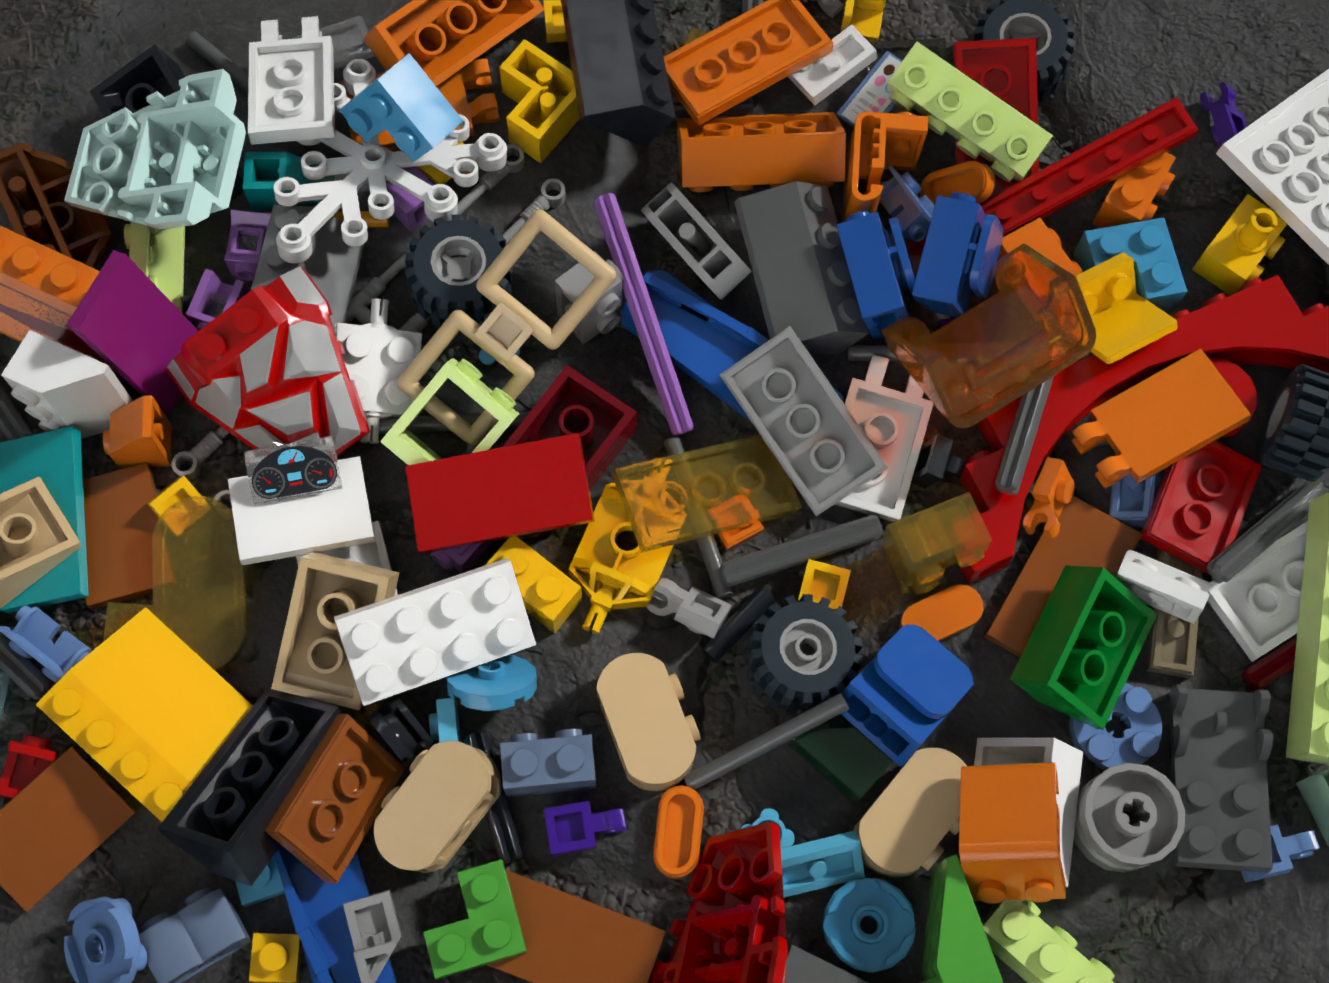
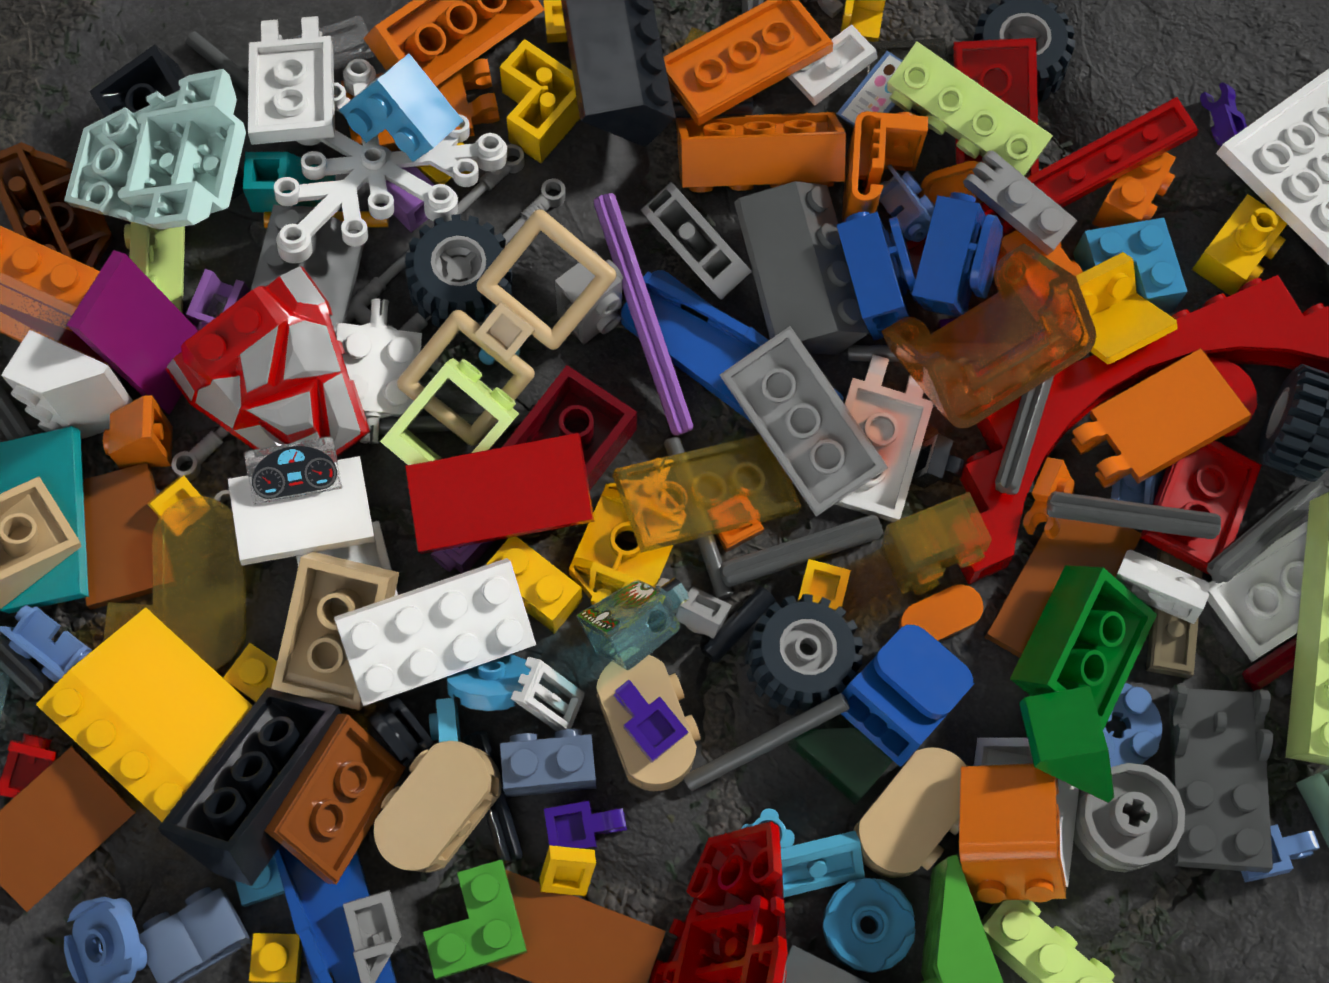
(245, 242): medium lavender window -> none
(252, 672): none -> yellow plate
(531, 686): none -> white tile
(567, 870): none -> yellow plate
(633, 621): none -> clear light blue torso
(653, 725): none -> dark purple plate
(678, 832): orange tile -> none
(1019, 202): none -> light grey hinge
(1069, 739): none -> green slope
(1133, 515): none -> dark grey axle

